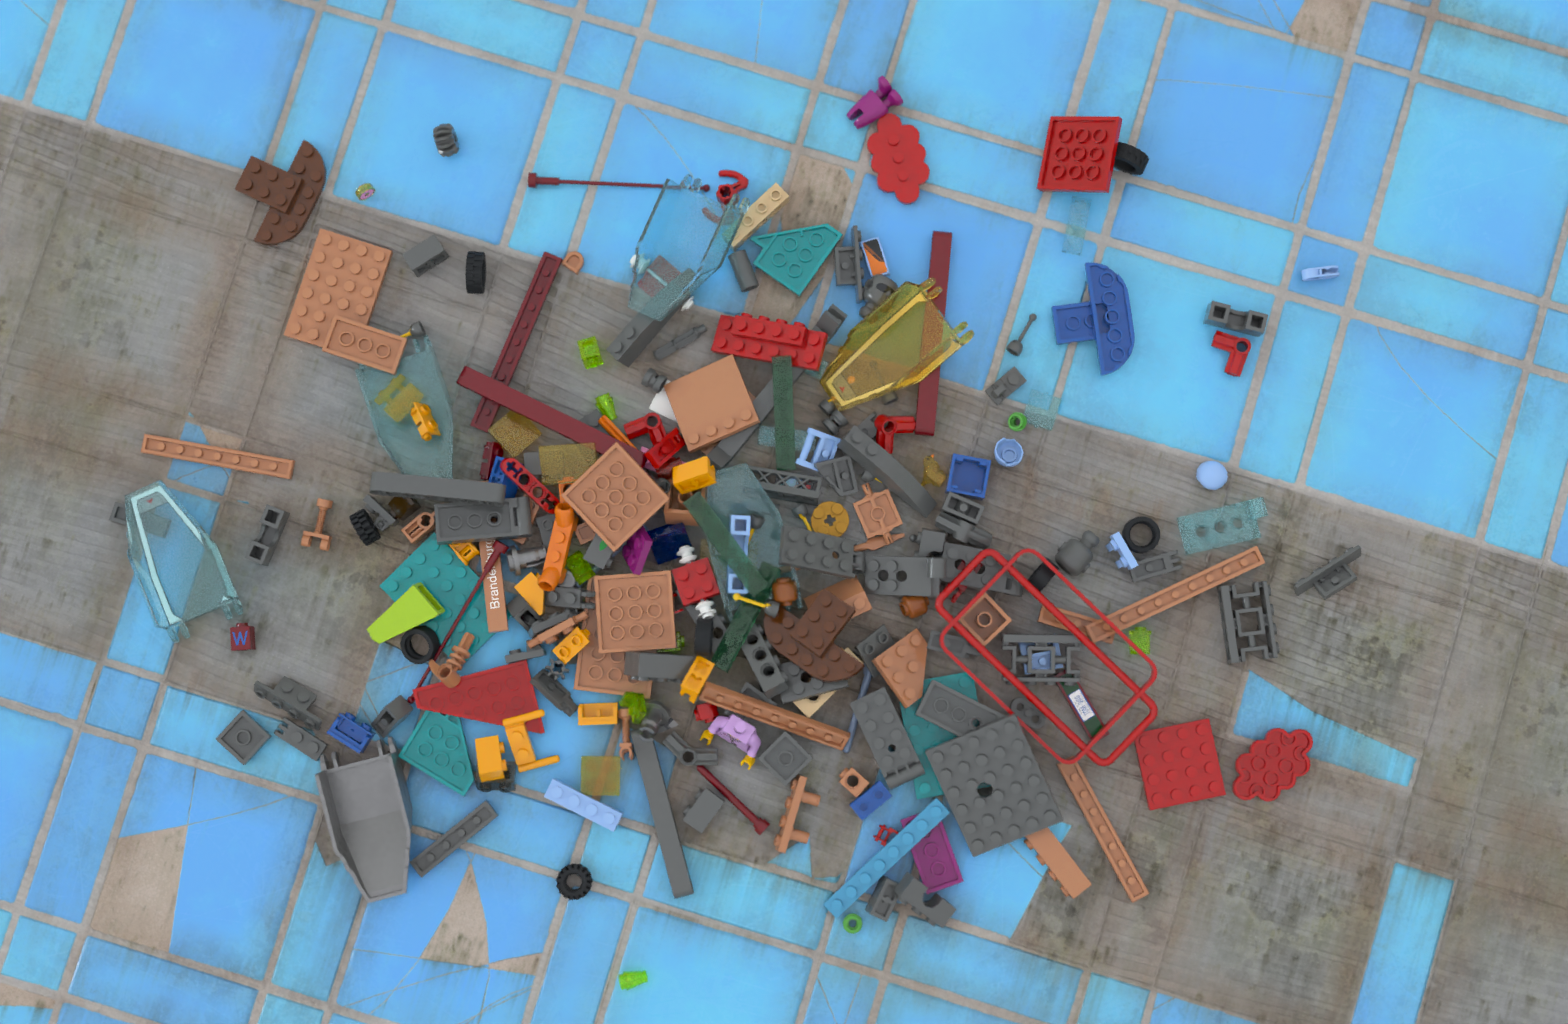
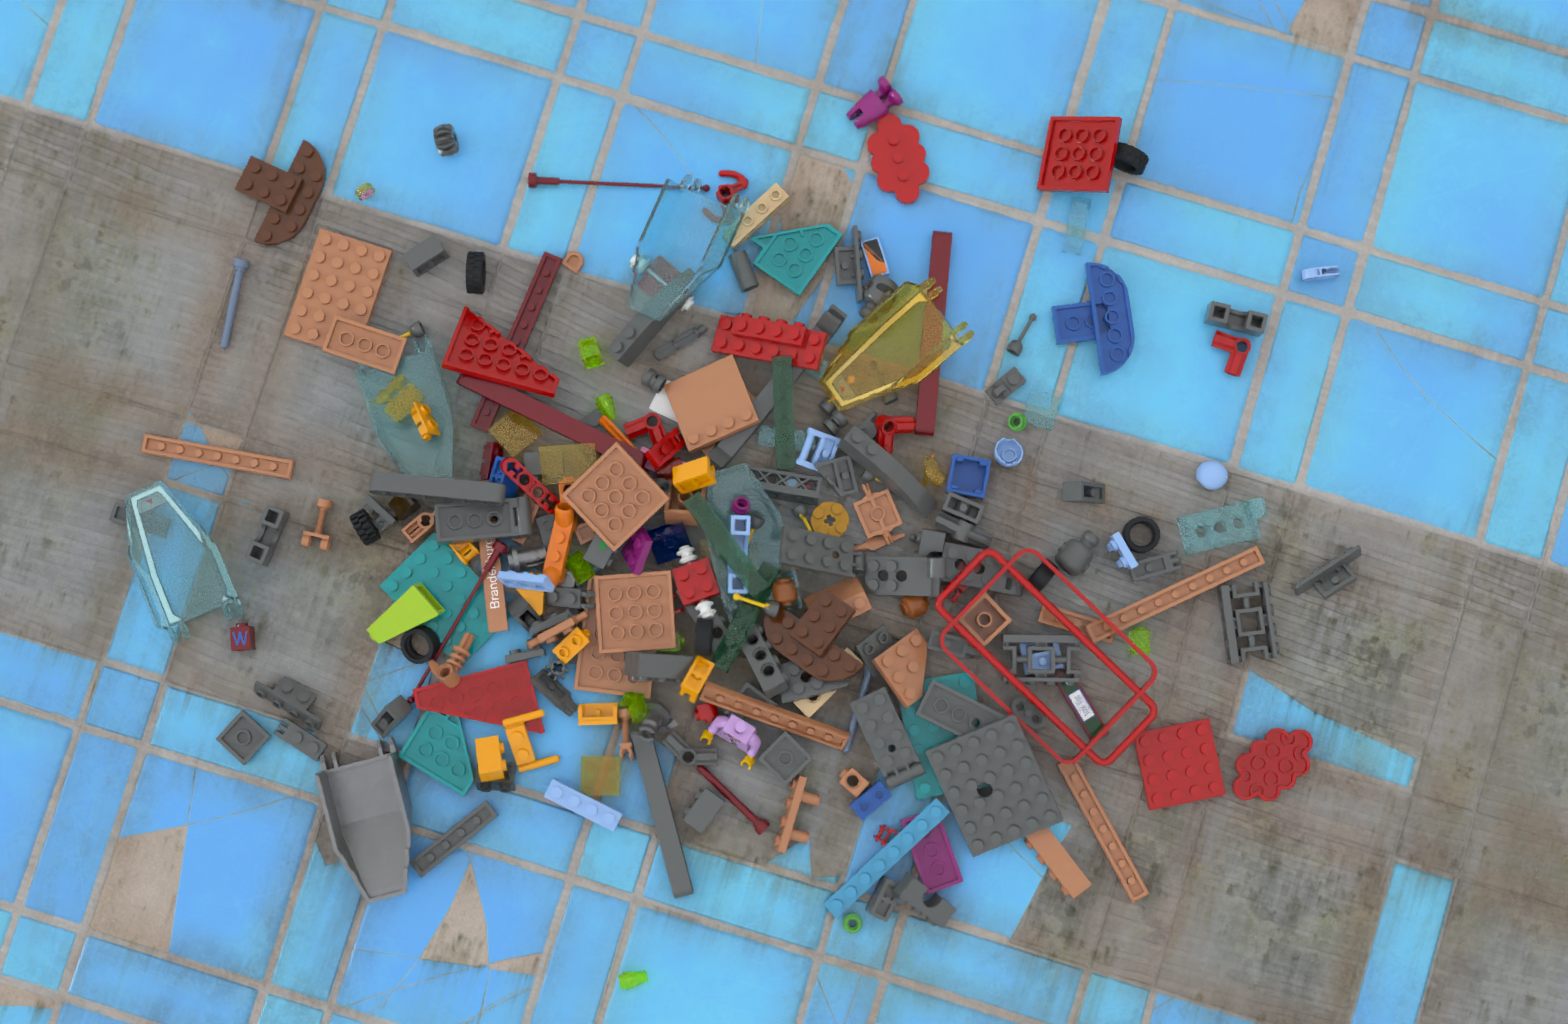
(240, 267): none -> sand blue piece
(351, 732): blue hinge -> none
(485, 354): none -> red wing
(525, 581): none -> light blue plate
(562, 885): black tyre -> none
(740, 506): none -> magenta plate
(1083, 492): none -> dark grey slope

